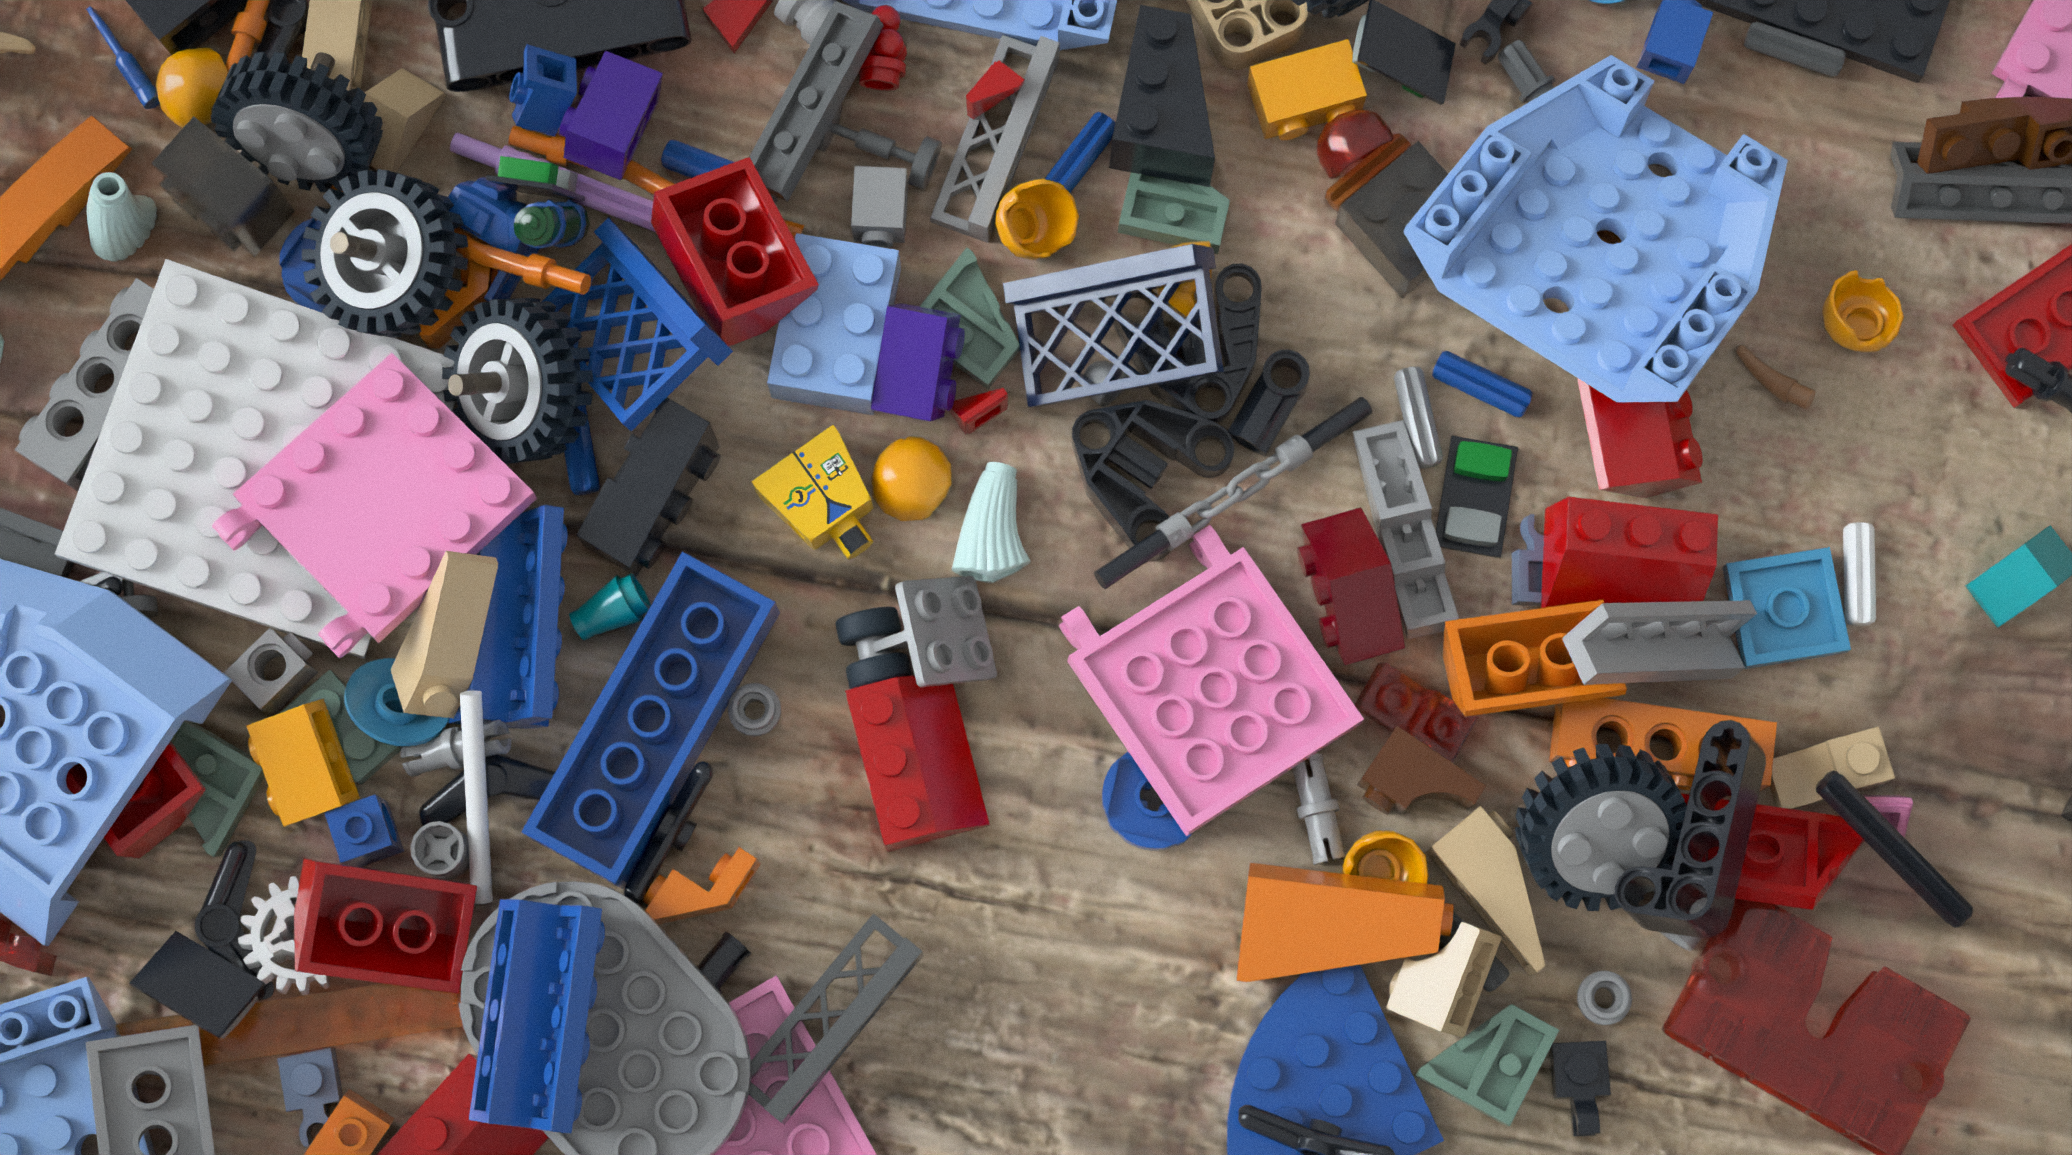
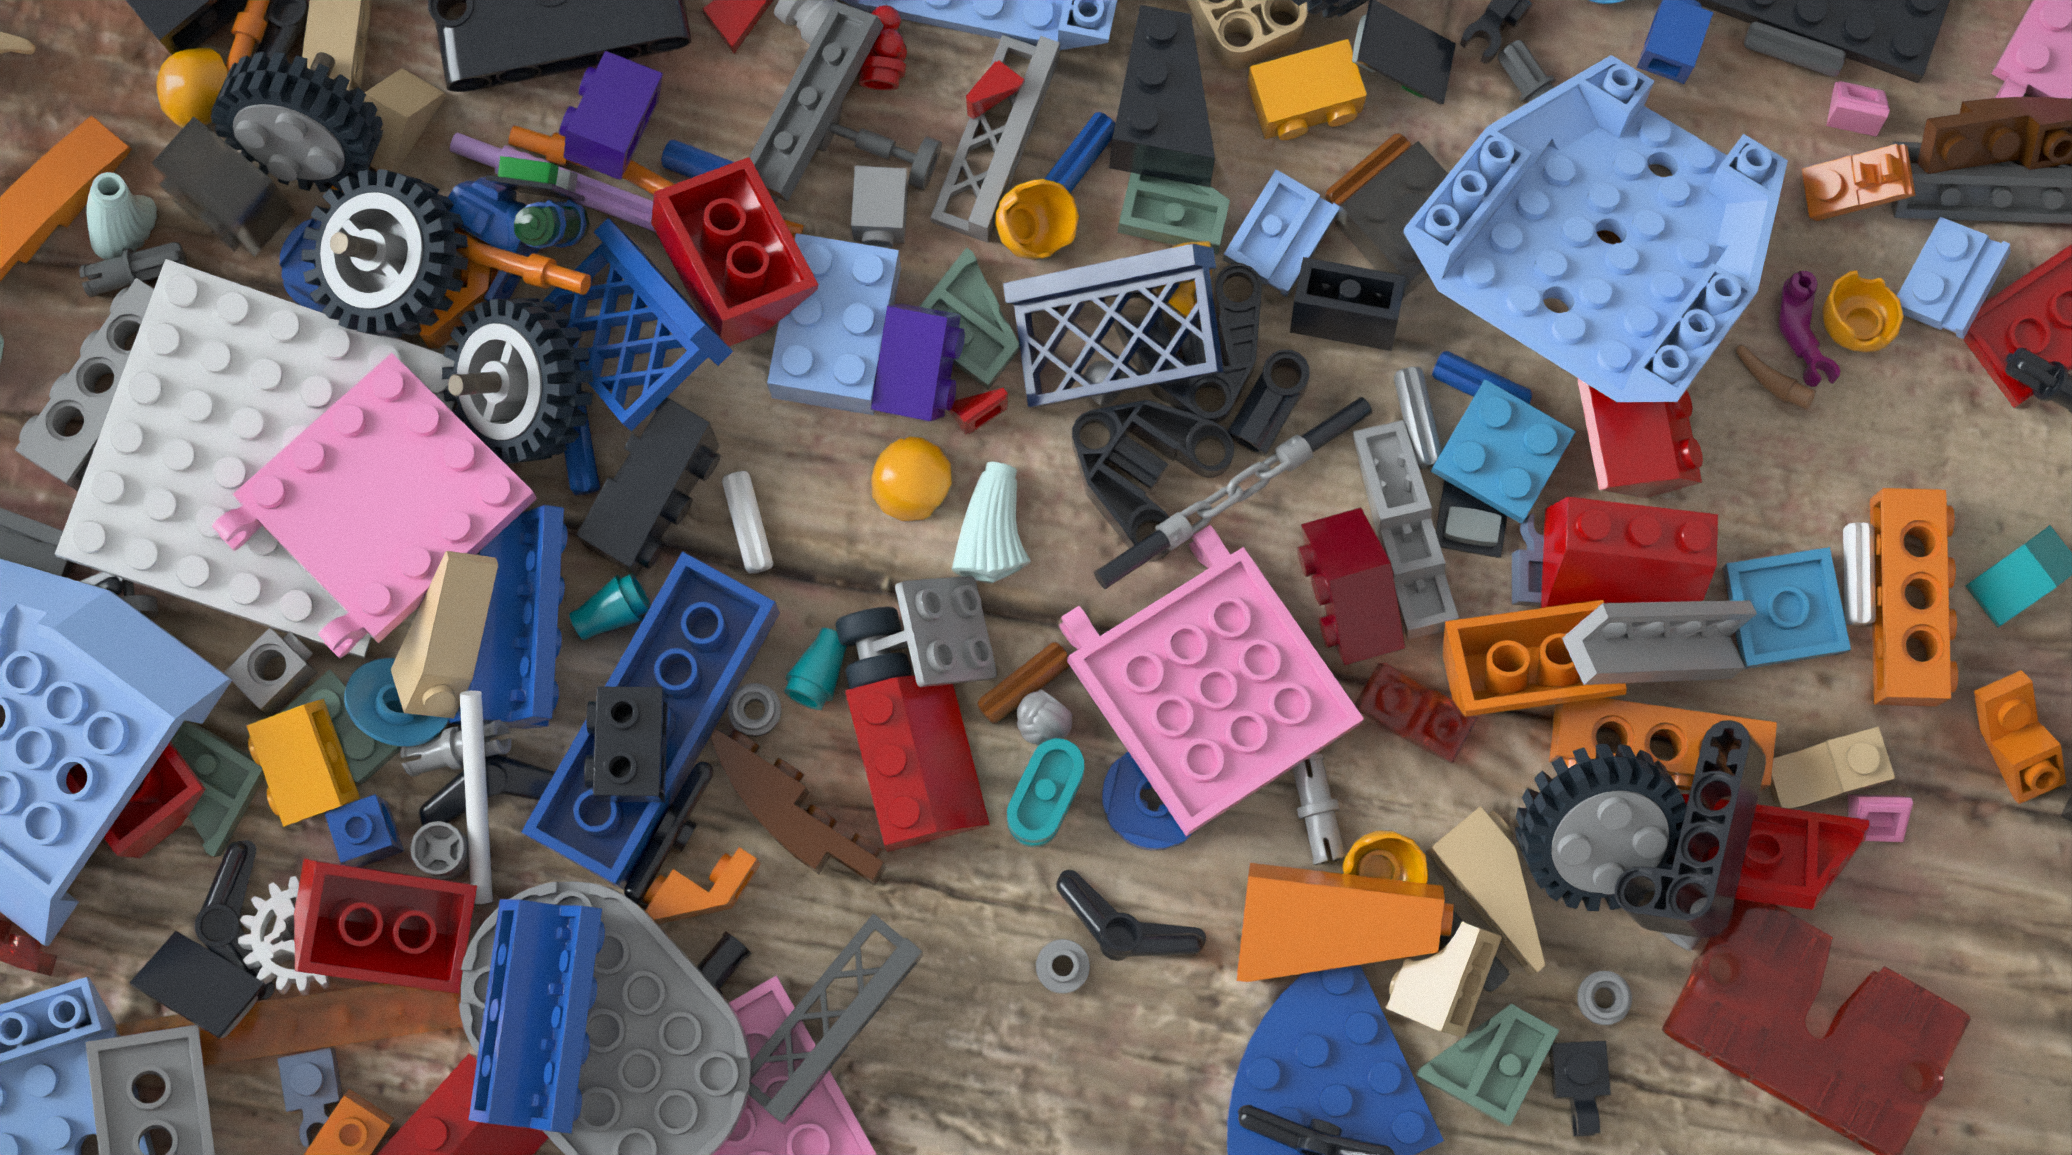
(123, 270): none -> dark grey axle
(128, 65): blue piece -> none
(543, 90): blue brick -> none
(629, 744): none -> black brick
(747, 522): none -> white axle
(775, 800): none -> reddish brown slope
(817, 671): none -> teal cone
(819, 494): yellow torso -> none
(1023, 681): none -> dark orange axle
(1042, 718): none -> light grey piece
(1045, 792): none -> teal brick
(1058, 983): none -> light grey plate
(1121, 933): none -> black piece
(1281, 231): none -> light blue plate
(1347, 303): none -> black brick
(1350, 139): clear red hair -> none
(1413, 772): reddish brown arch -> none
(1503, 451): none -> dark azure plate
(1795, 322): none -> magenta arm
(1857, 108): none -> bright pink slope
(1858, 182): none -> orange plate
(1894, 849): black axle -> none
(1896, 674): none -> orange brick
(1952, 277): none -> light blue plate
(2018, 742): none -> orange slope

